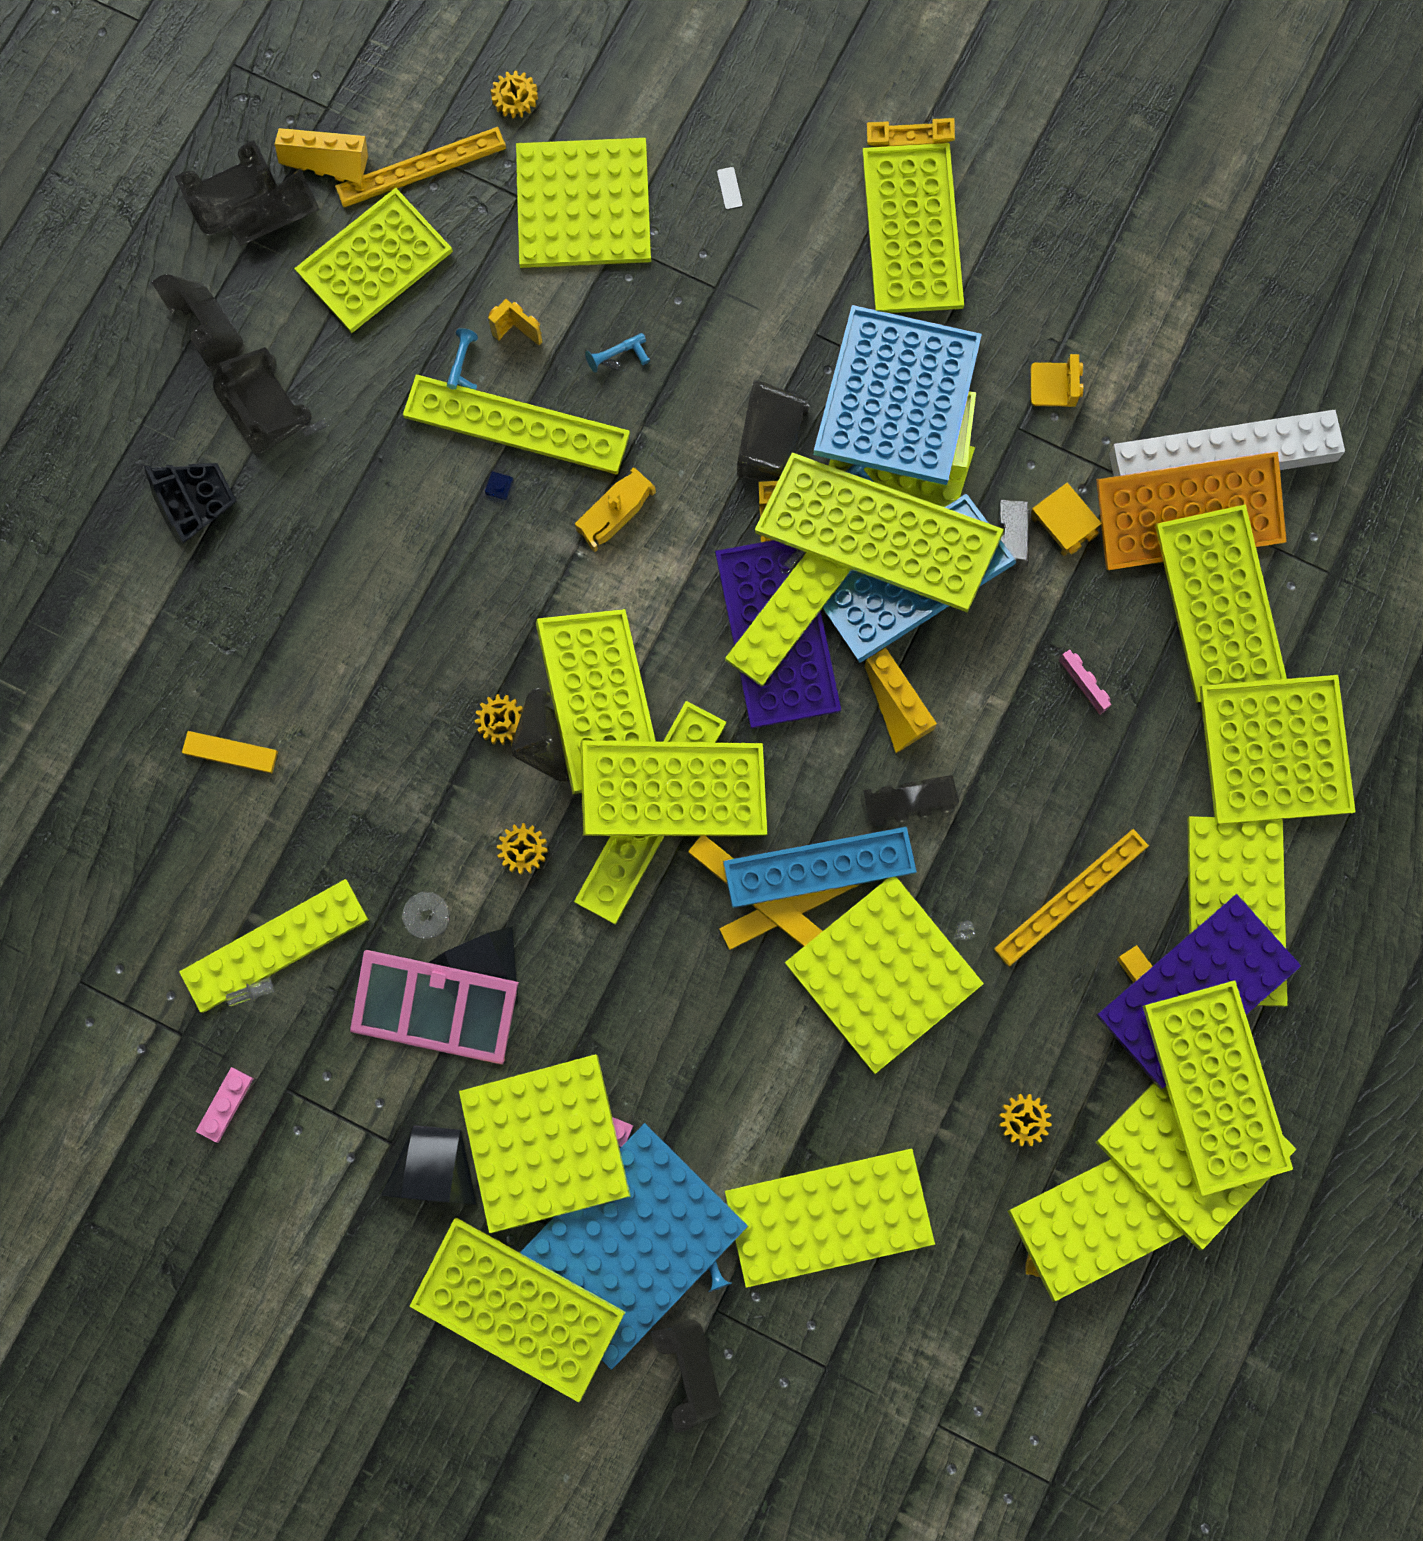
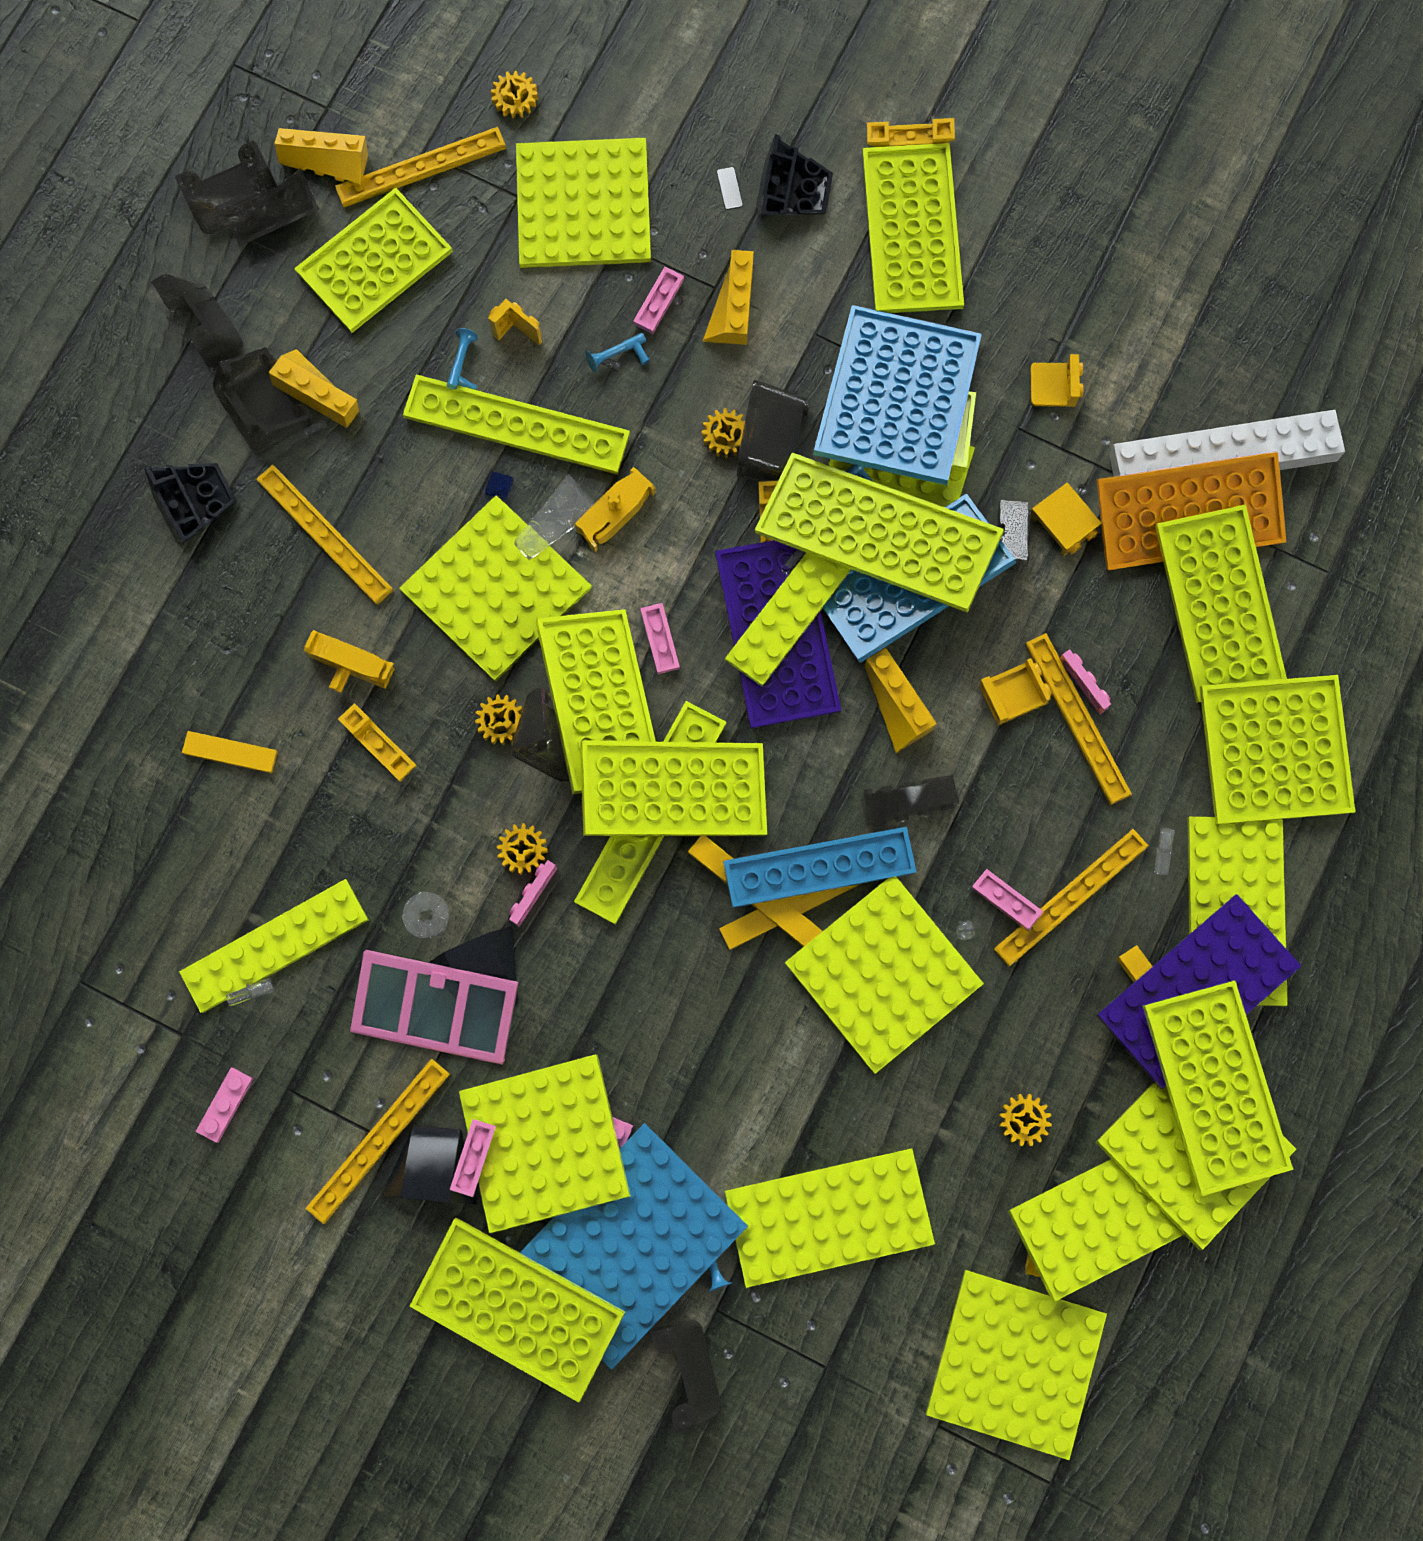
(307, 384): none -> yellow wedge
(324, 535): none -> yellow tile
(348, 661): none -> yellow piece
(377, 742): none -> yellow slope
(377, 1141): none -> yellow tile
(472, 1157): none -> bright pink plate
(490, 593): none -> neon yellow plate
(532, 893): none -> bright pink plate
(554, 518): none -> clear wing
(658, 300): none -> bright pink plate
(660, 638): none -> bright pink plate
(717, 437): none -> yellow gear
(731, 311): none -> yellow wedge
(792, 183): none -> black wedge
(1007, 900): none -> bright pink plate
(1015, 692): none -> yellow panel
(1016, 1364): none -> neon yellow plate
(1078, 719): none -> yellow tile
(1164, 851): none -> clear axle

